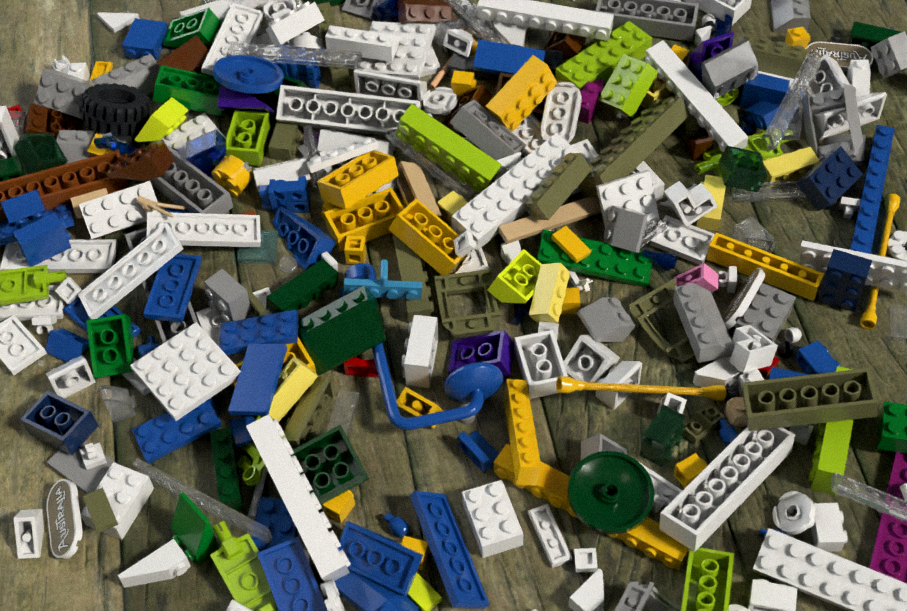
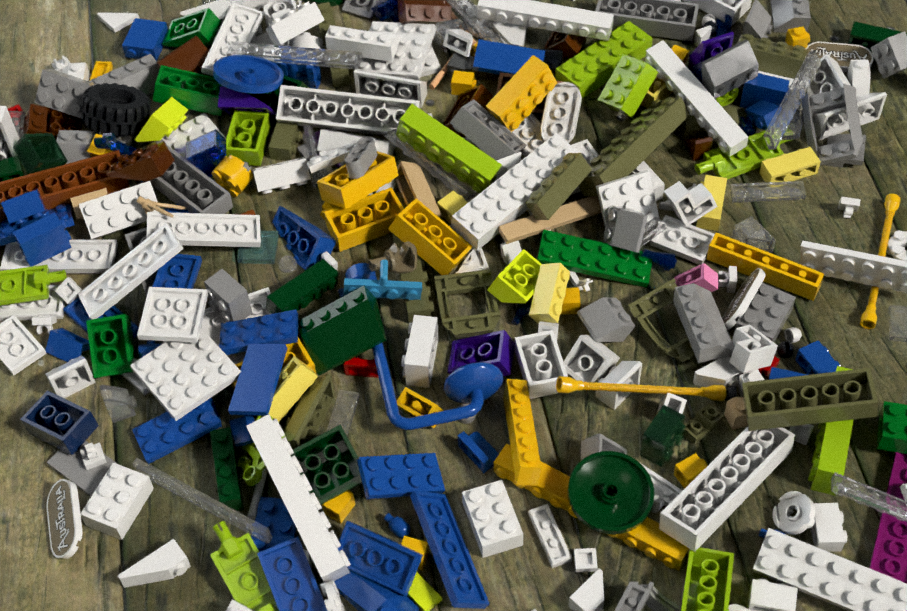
(29, 533): white slope -> none
(100, 510): olive tile -> none
(173, 314): none -> white plate
(193, 530): green slope -> none
(256, 306): olive tile -> none
(288, 194): blue hips -> none
(355, 249): yellow brick -> none
(361, 157): none -> light grey beam
(399, 260): none -> dark tan piece
(400, 475): none -> blue plate
(432, 101): white plate -> none
(464, 244): white tile -> none
(571, 244): yellow tile -> none
(590, 100): magenta brick -> none
(727, 432): blue cylinder -> none
(742, 169): clear green brick -> none
(758, 21): none -> light grey slope
(829, 178): dark blue brick -> none
(844, 280): dark blue brick -> none
(872, 190): blue brick -> none

